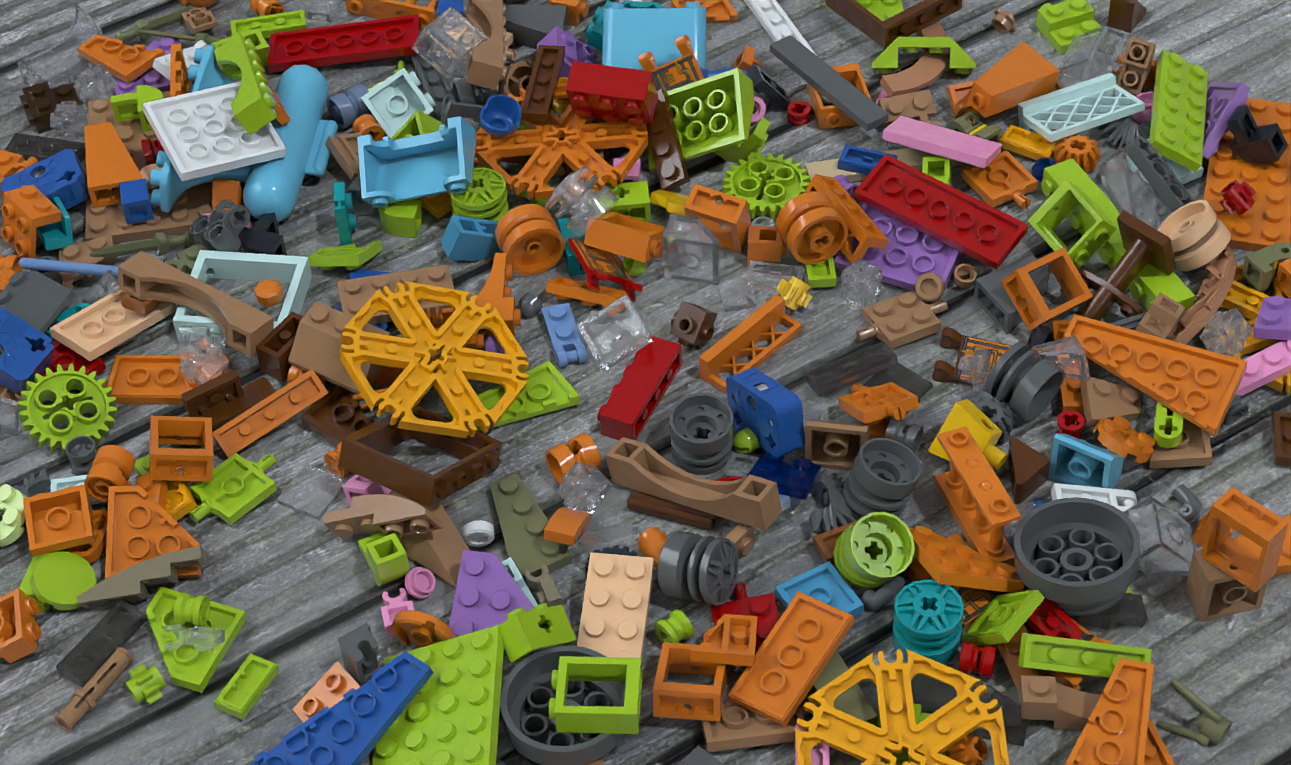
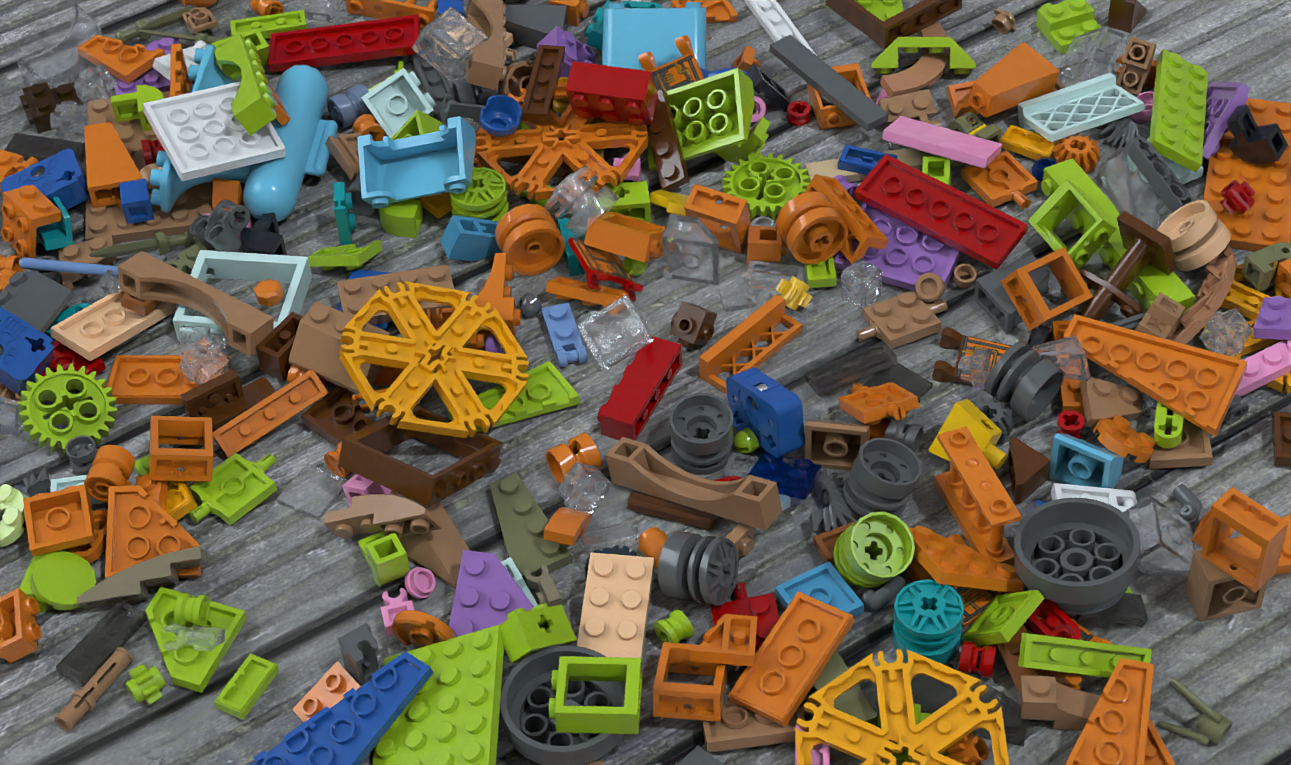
(478, 533): white tile -> none

